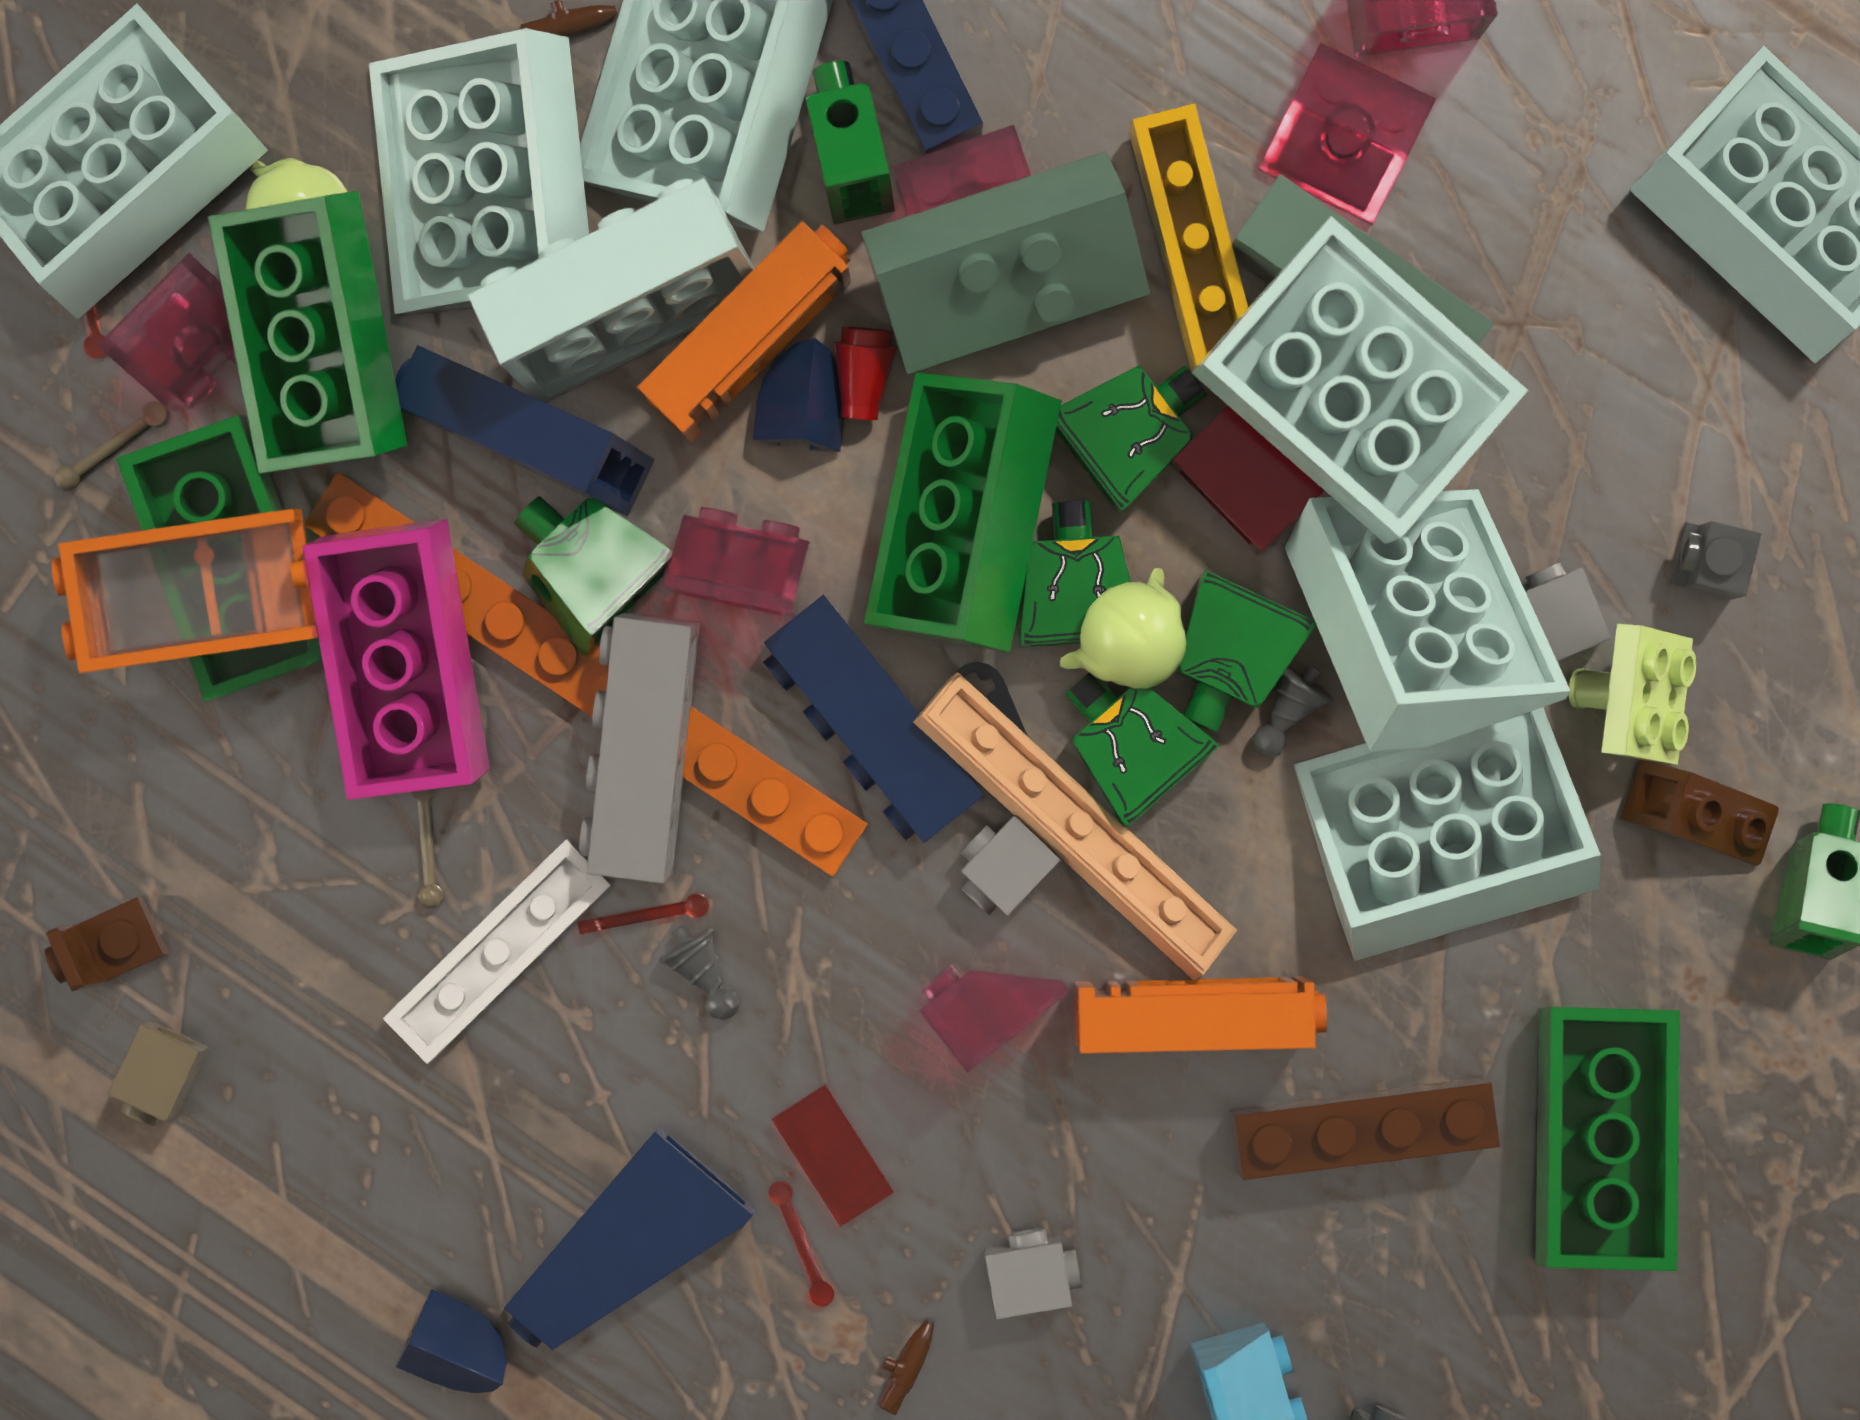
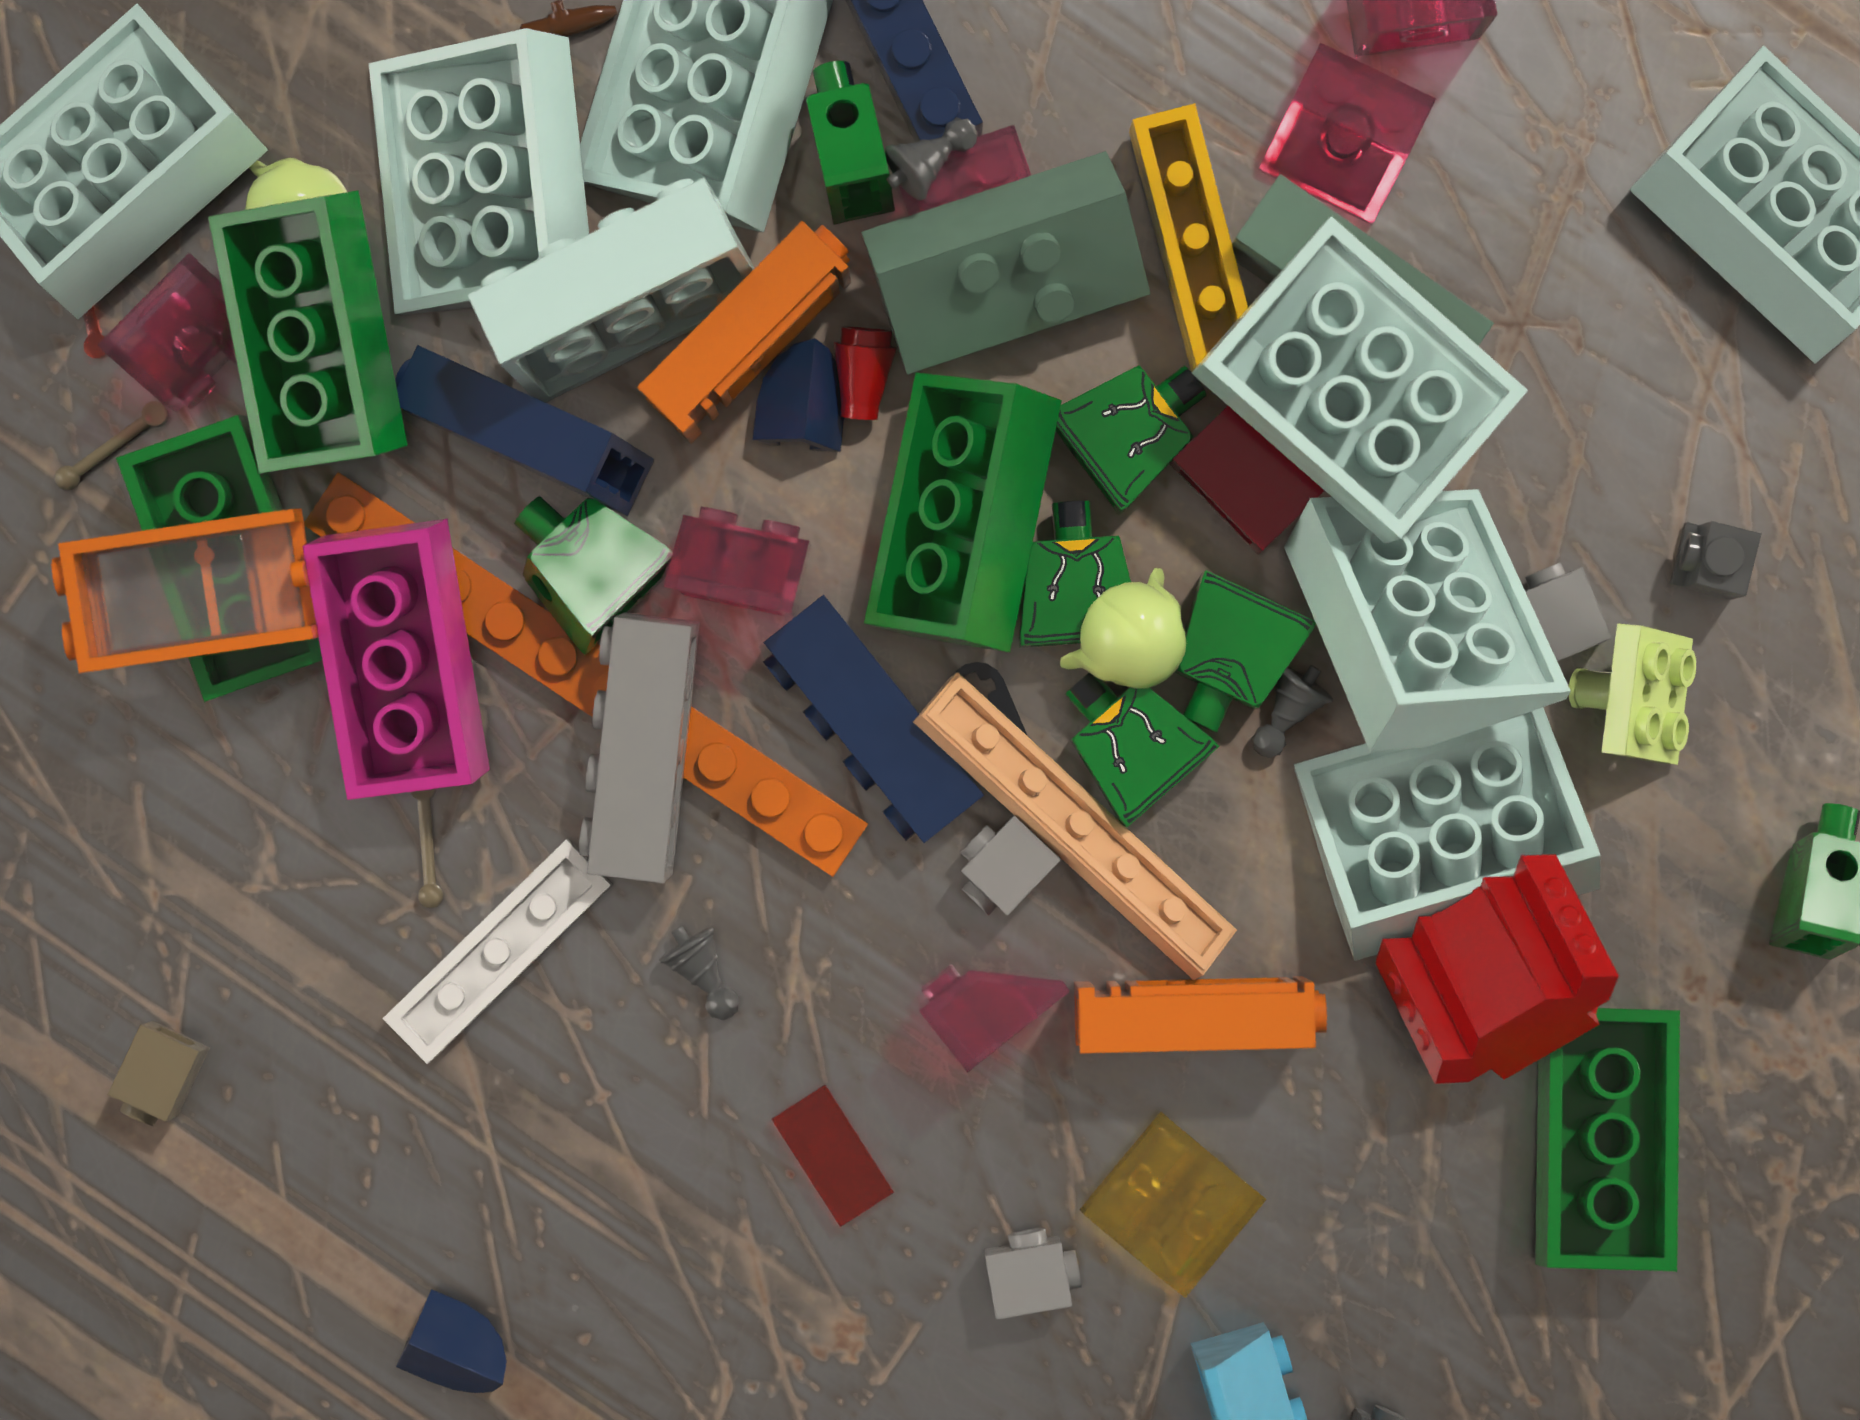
(104, 946): reddish brown bracket -> none
(635, 1233): dark blue slope -> none
(695, 905): clear red hinge -> none
(821, 1291): clear red hinge -> none
(906, 1368): reddish brown helmet -> none
(919, 162): none -> dark grey piece
(1172, 1204): none -> clear yellow slope
(1364, 1128): reddish brown brick -> none
(1500, 974): none -> red slope
(1700, 811): reddish brown bracket -> none

